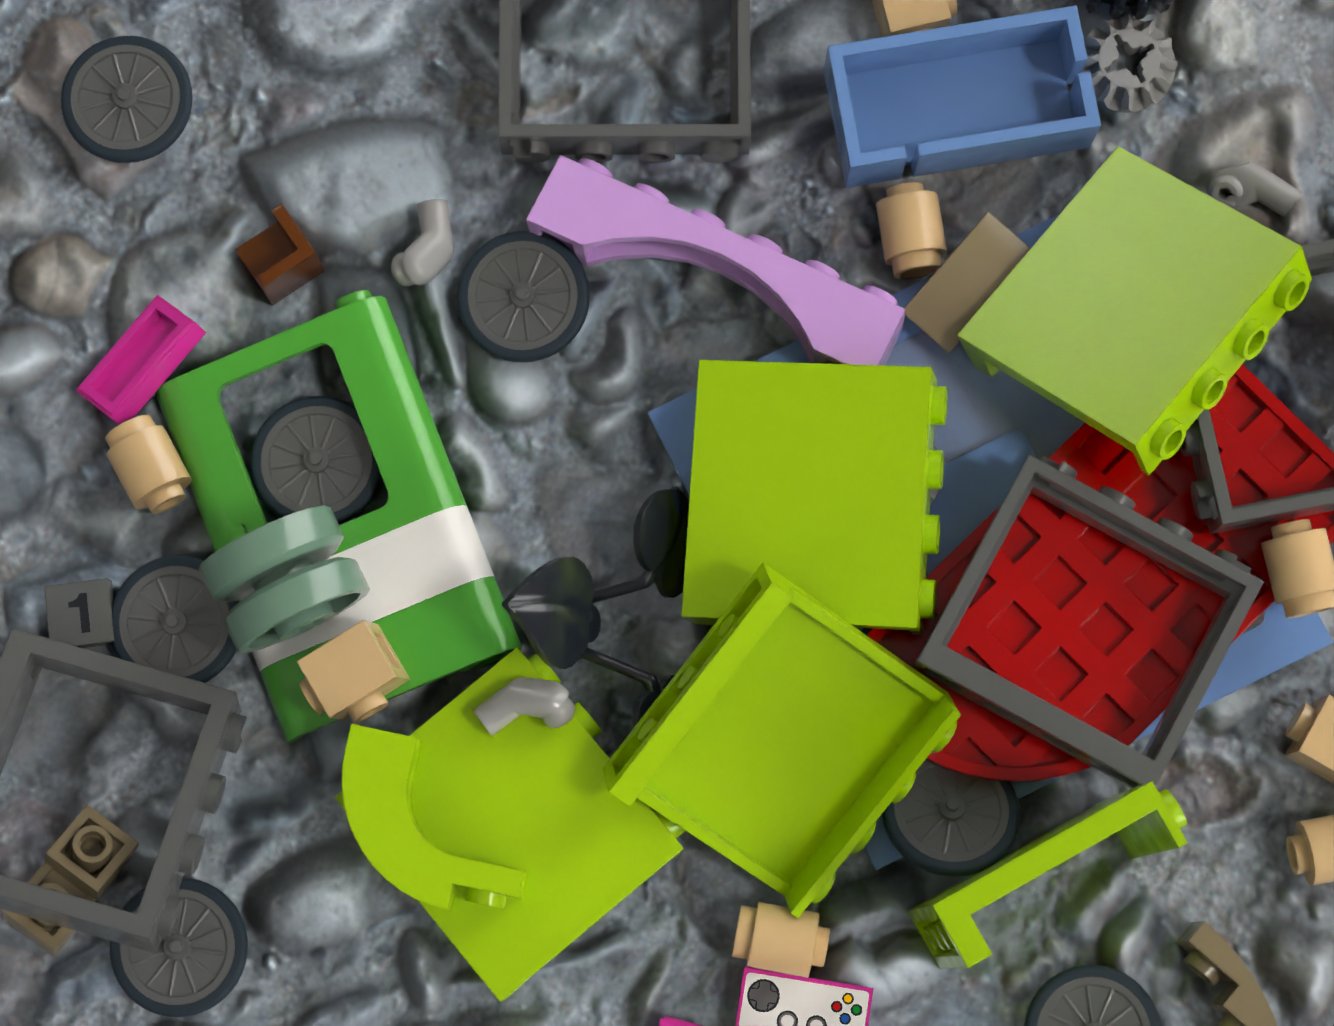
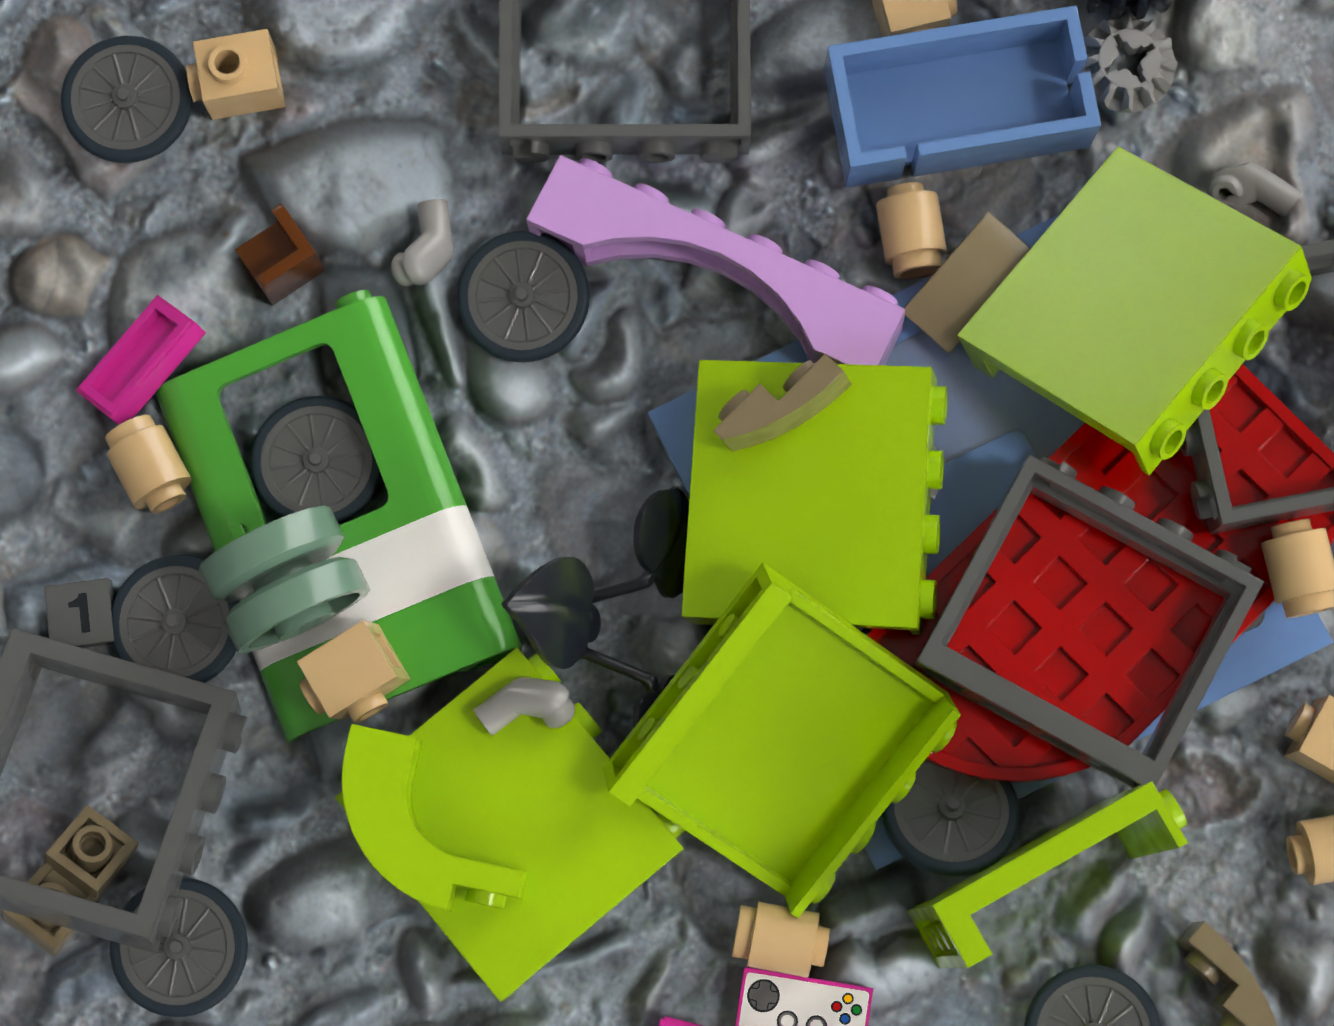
(236, 74): none -> tan brick
(760, 417): none -> dark tan slope

